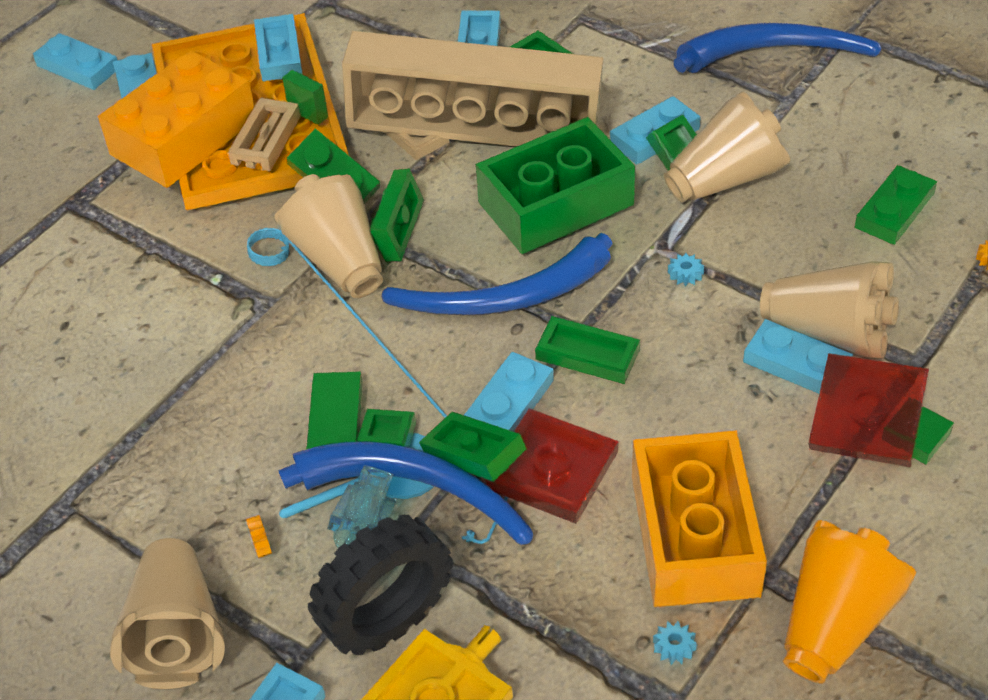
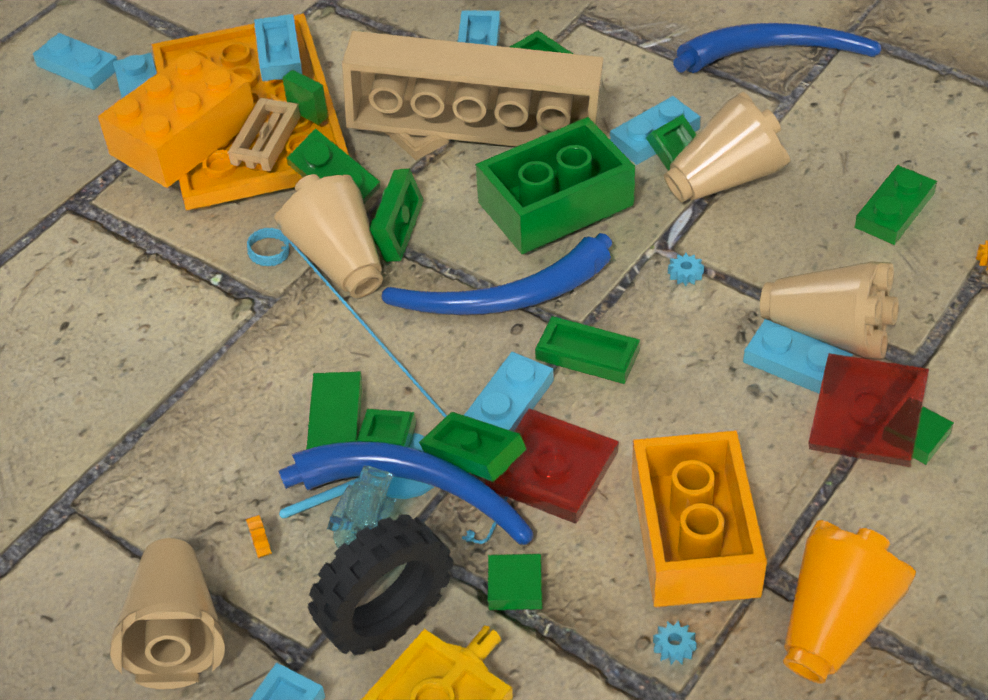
(514, 582): none -> green tile

